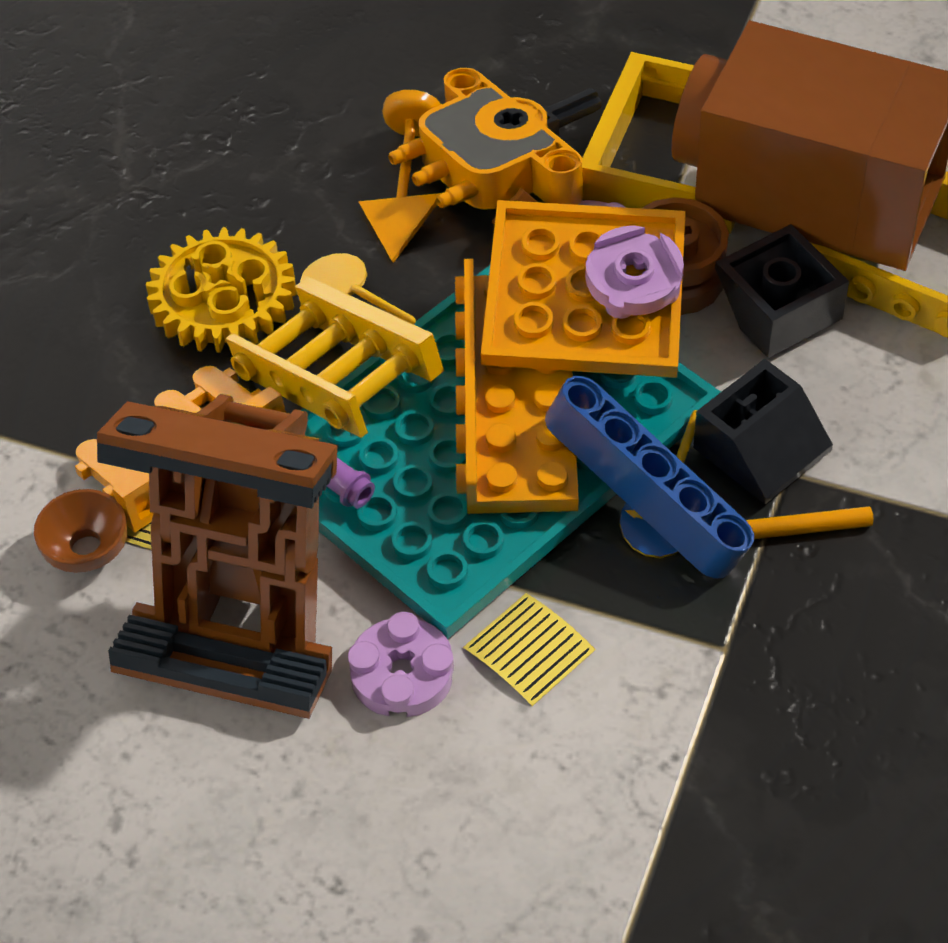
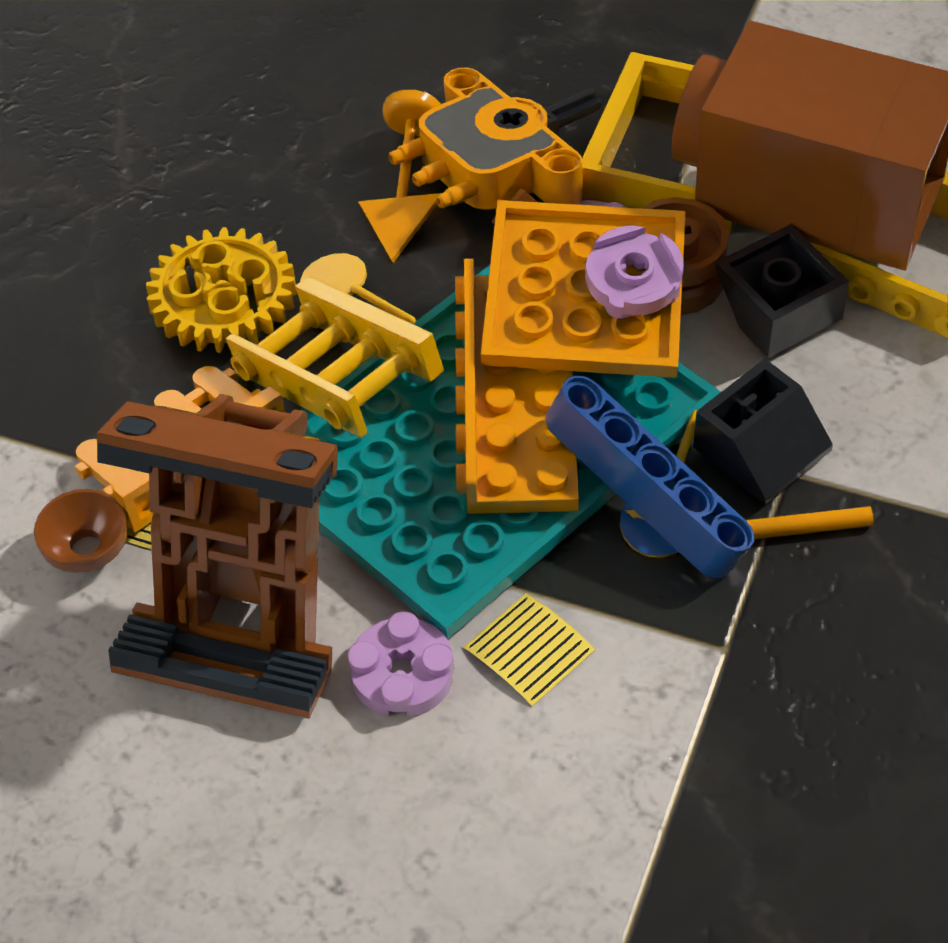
(352, 486): medium lavender pin -> none

